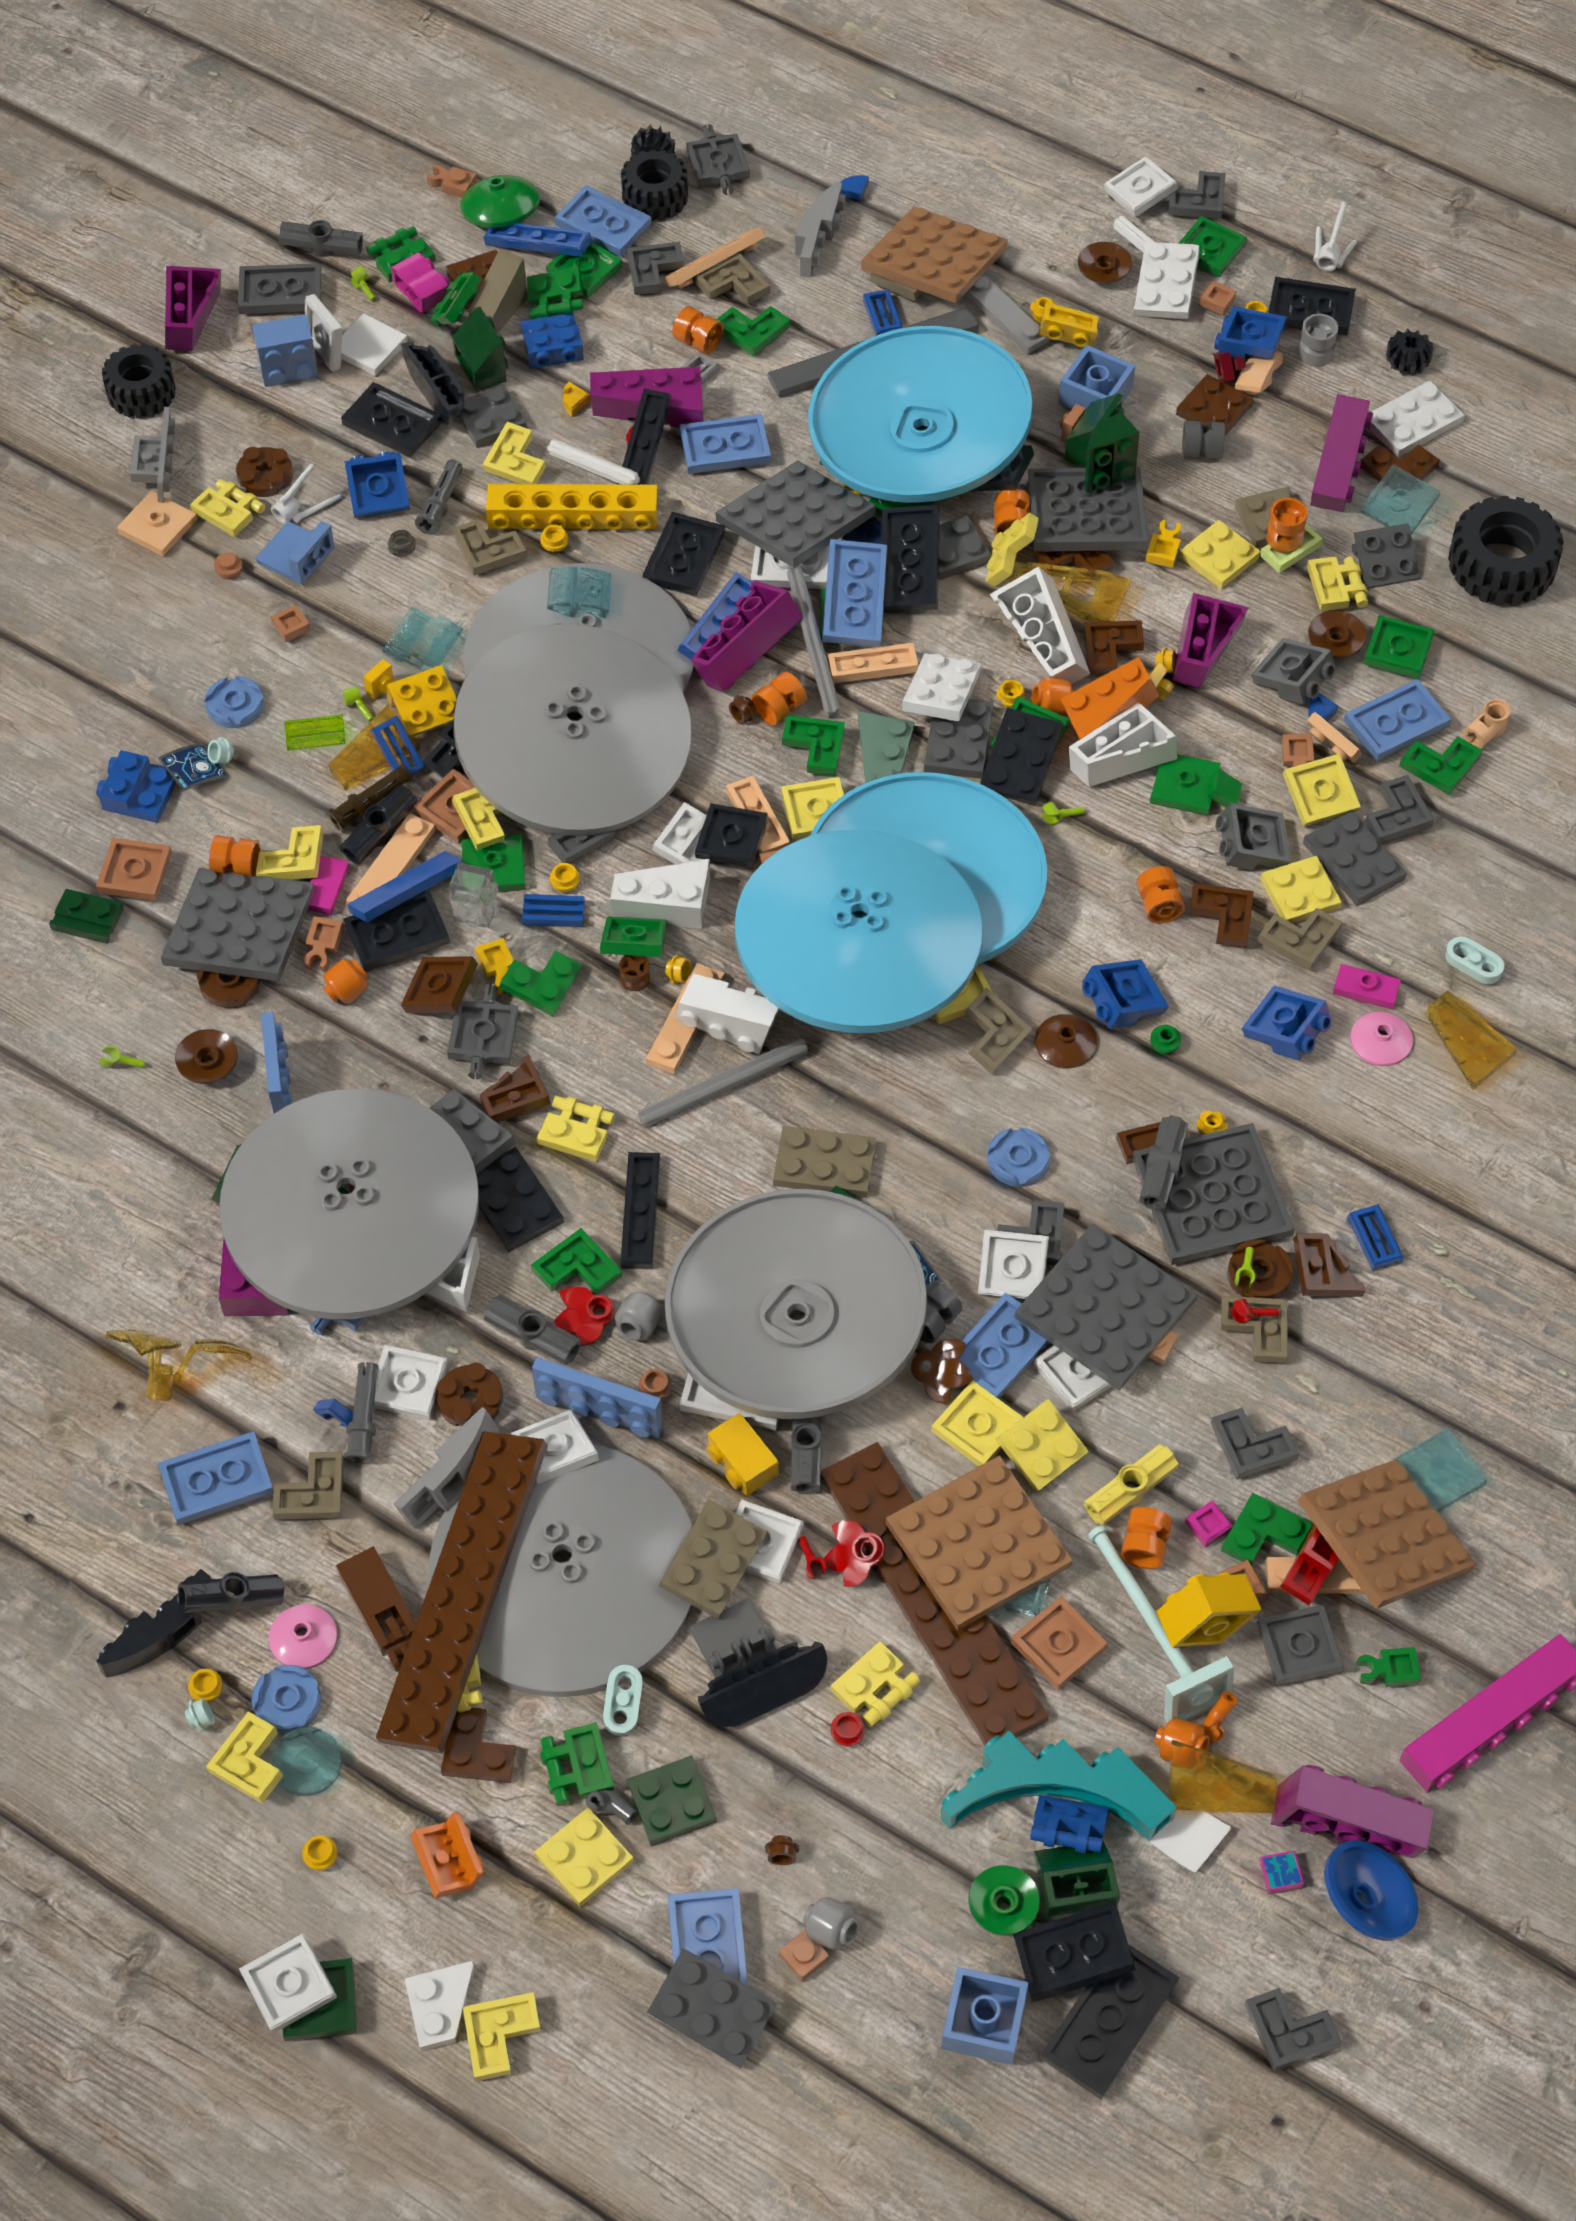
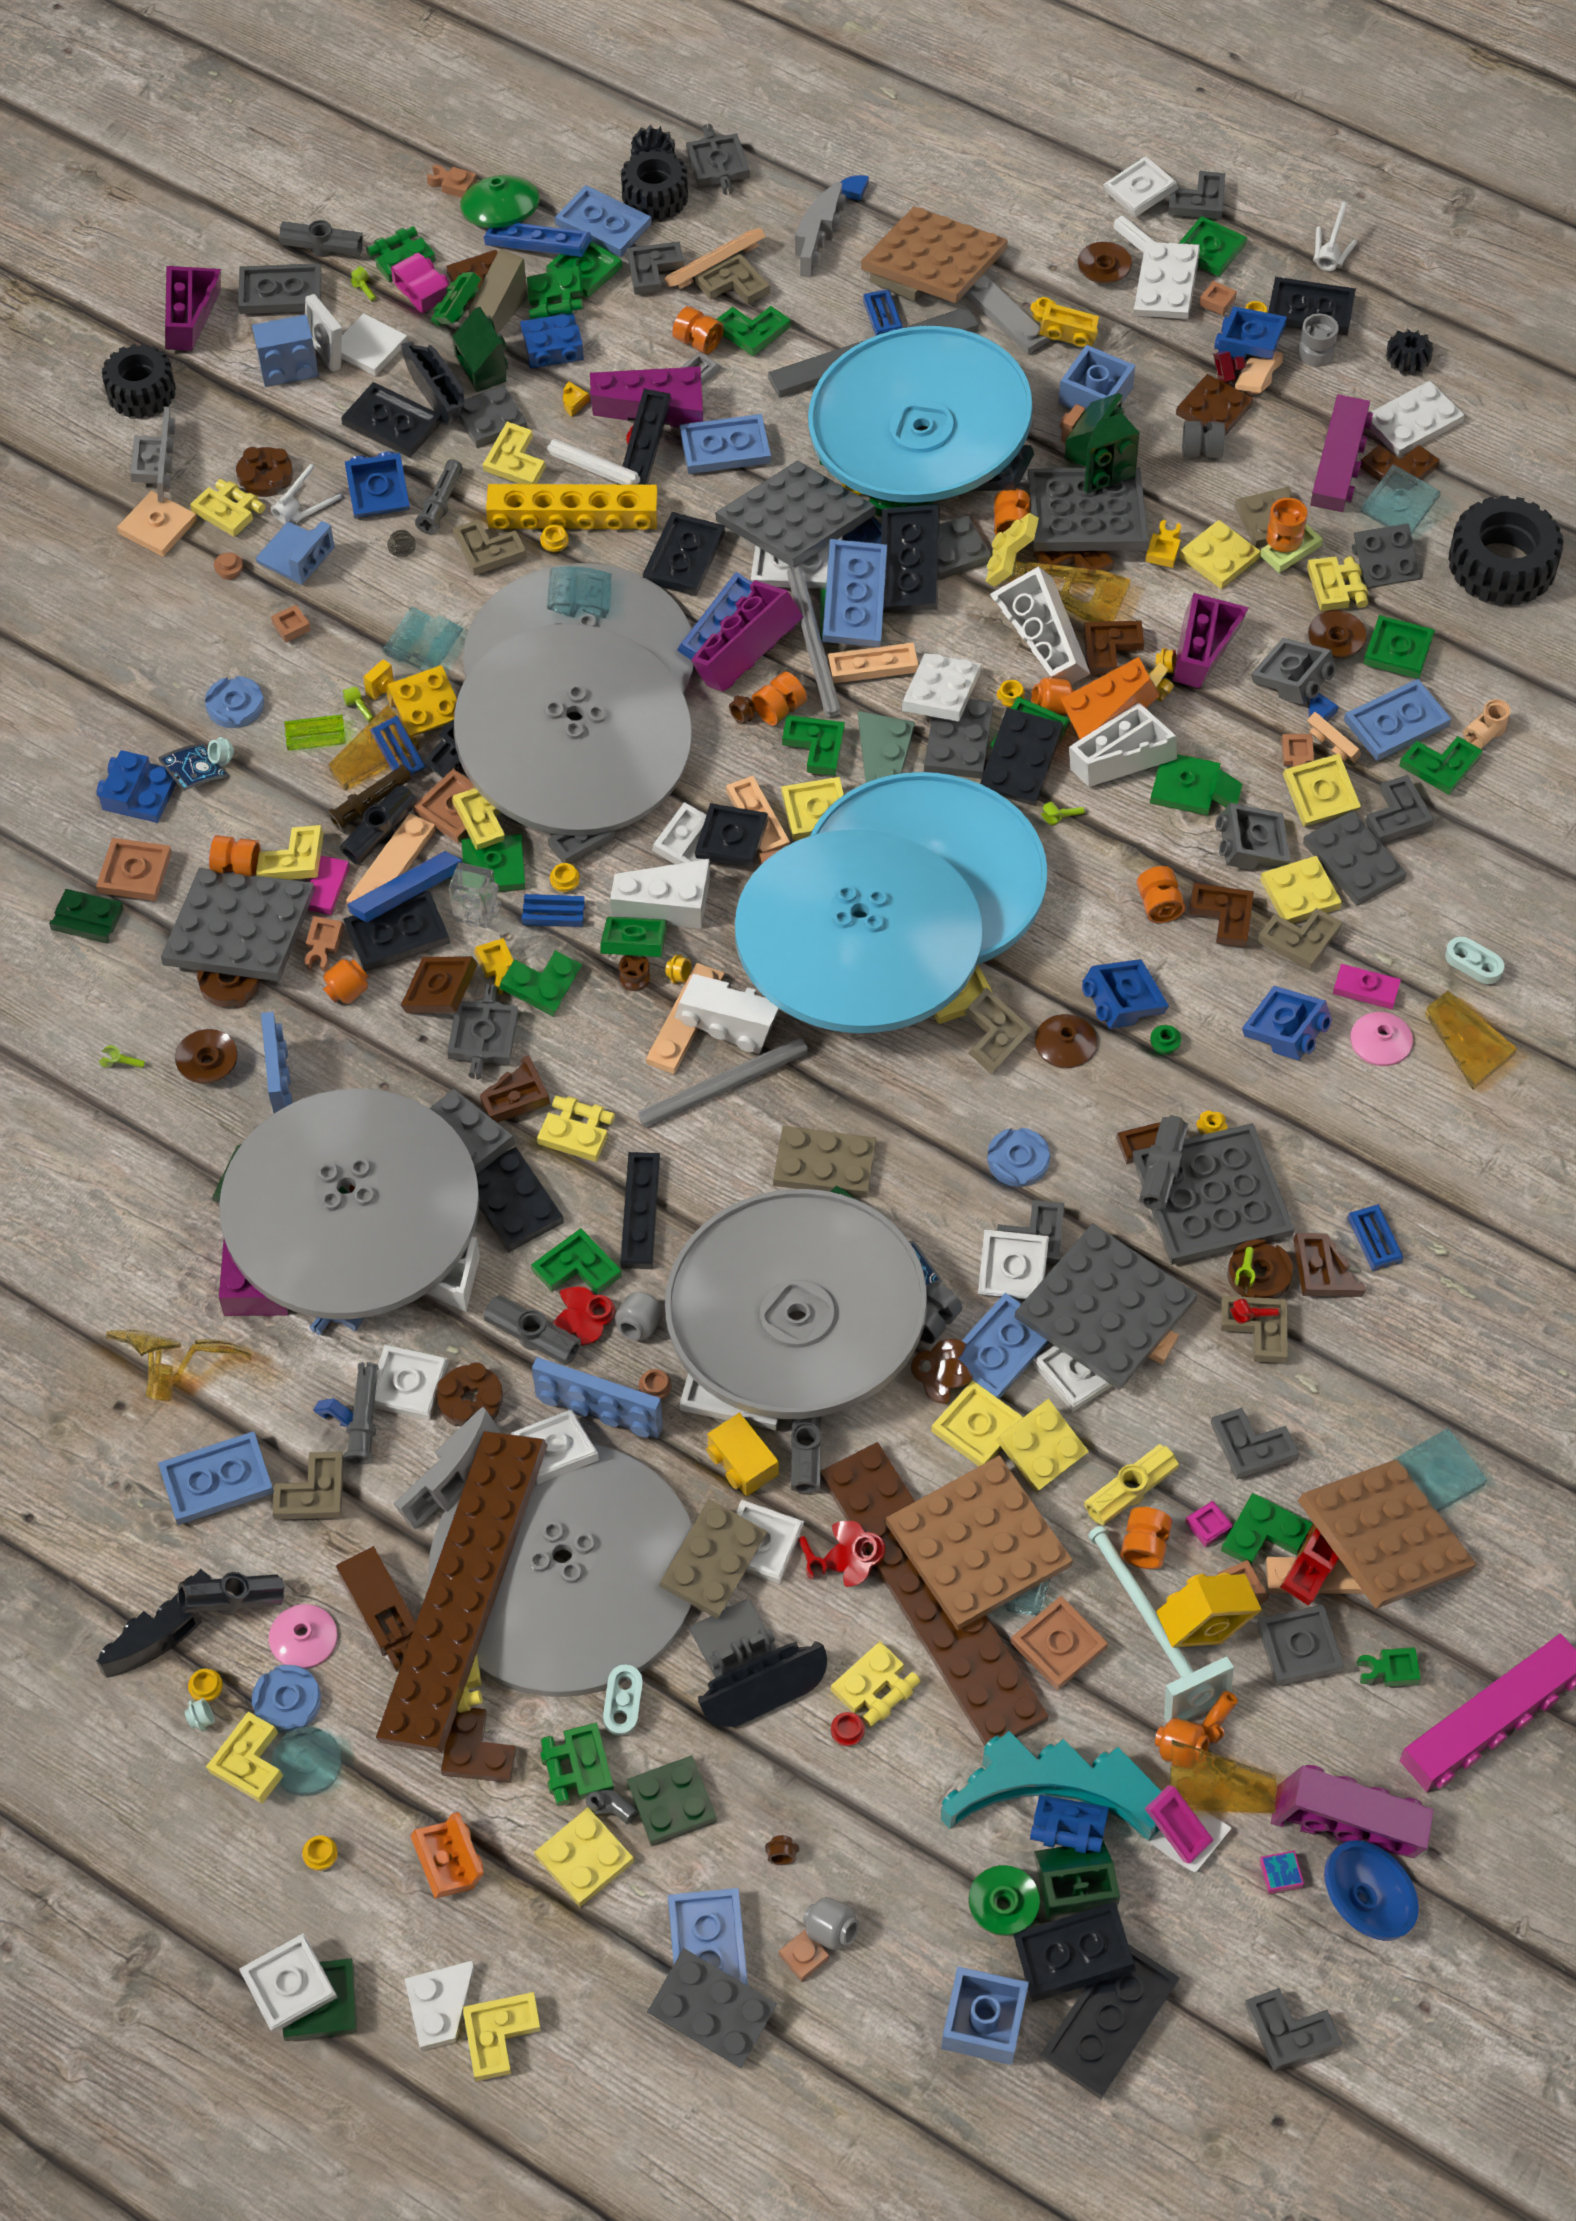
(1179, 1824): none -> dark pink tile

